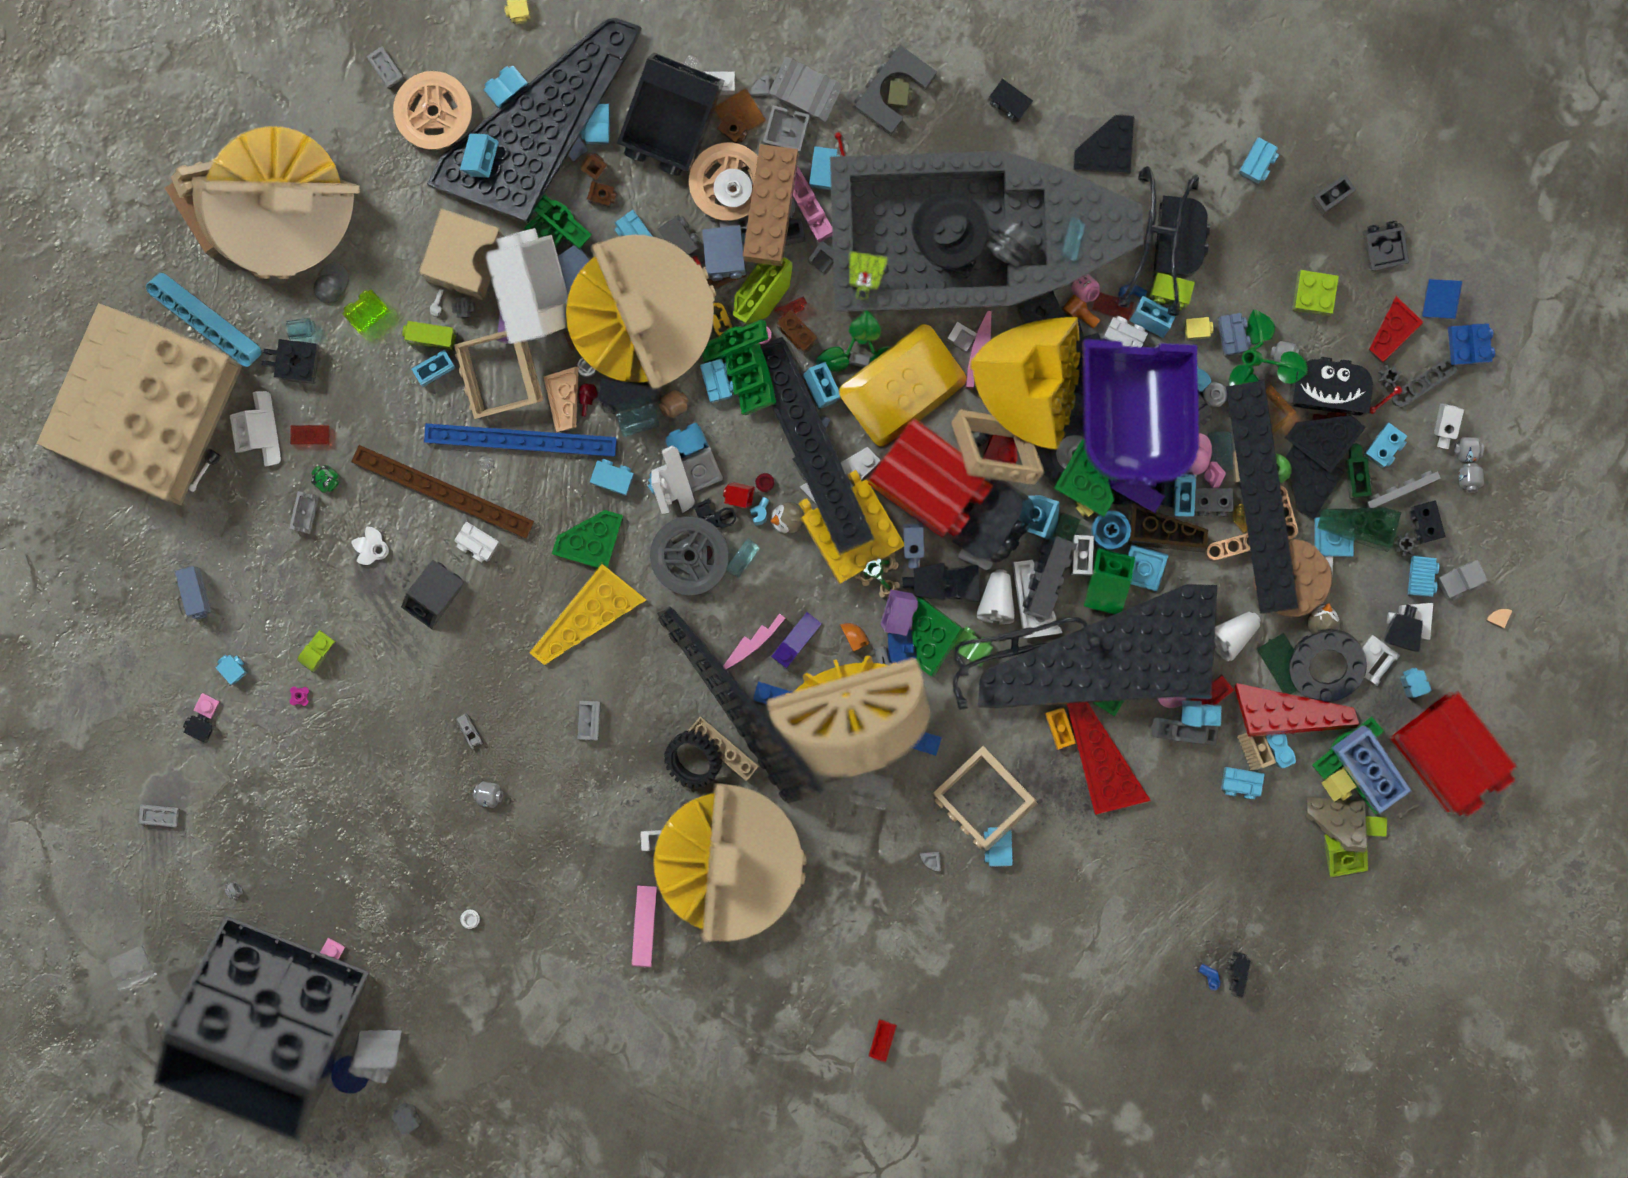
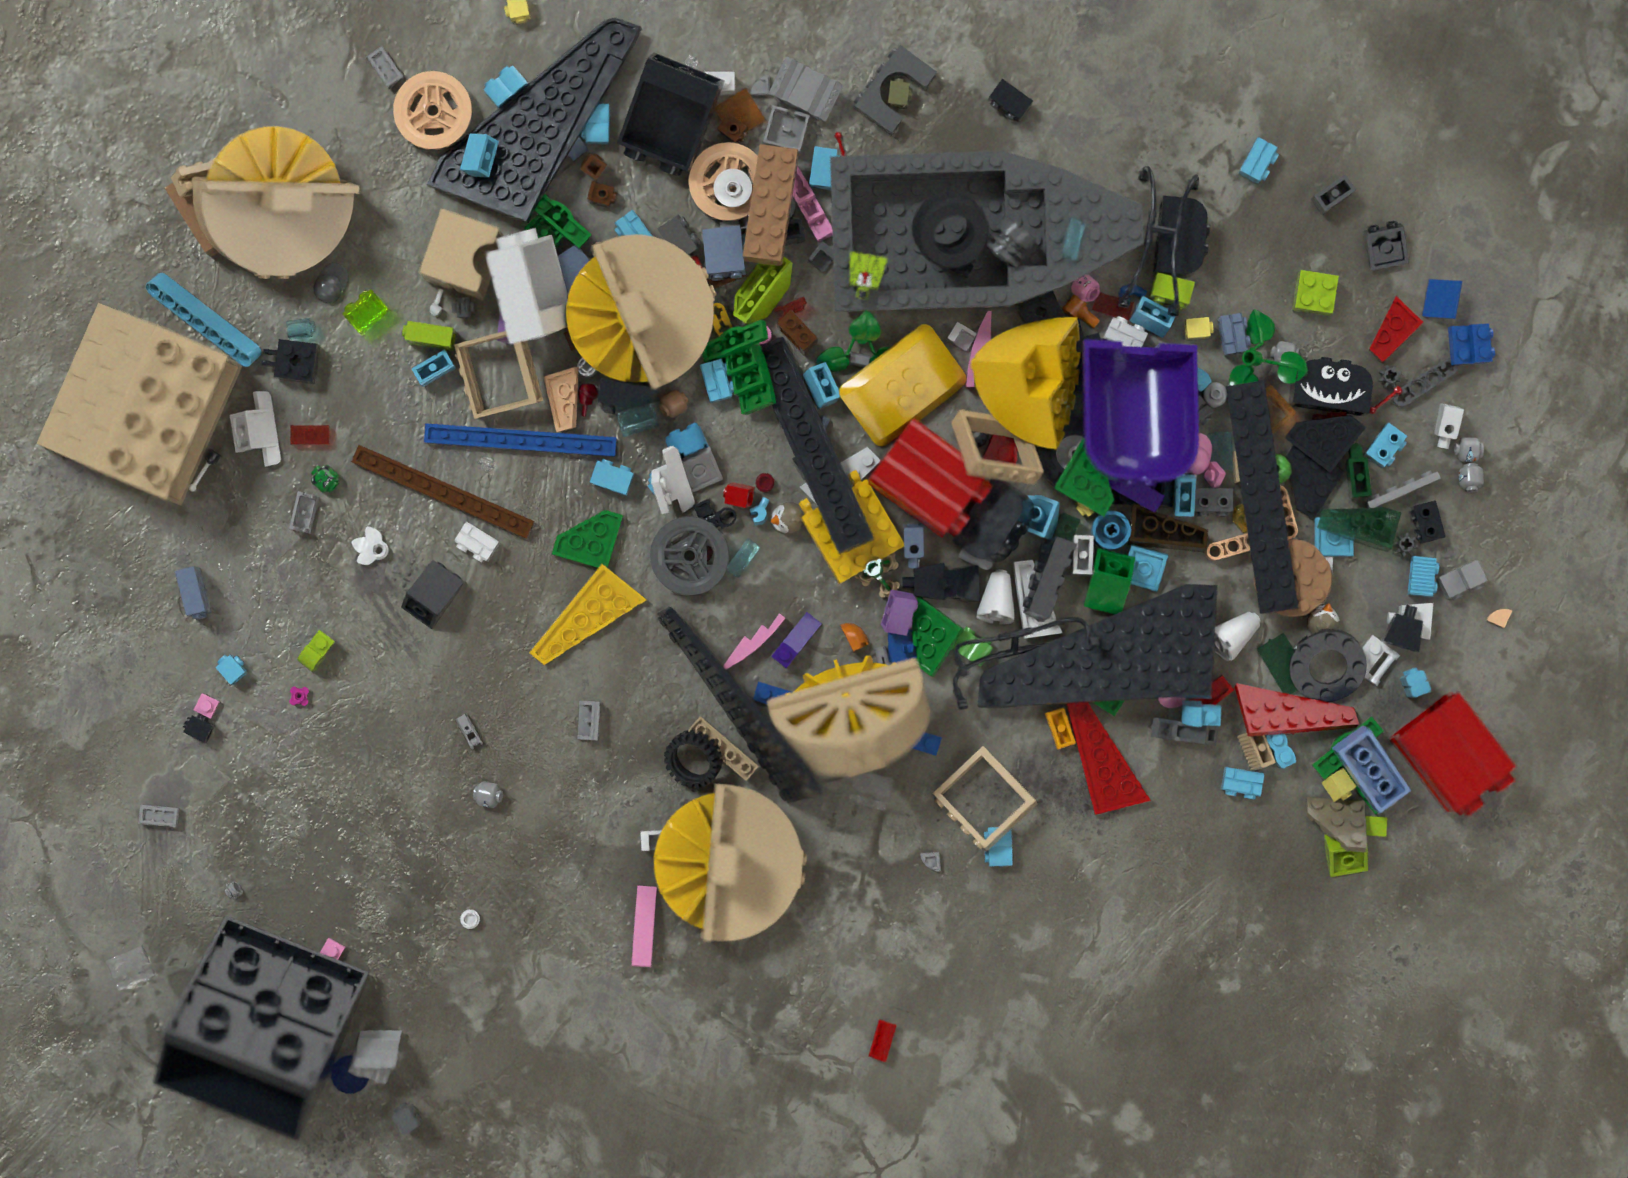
(1107, 148): black plate -> none
(1212, 976): blue arm -> none
(1238, 967): black plate -> none

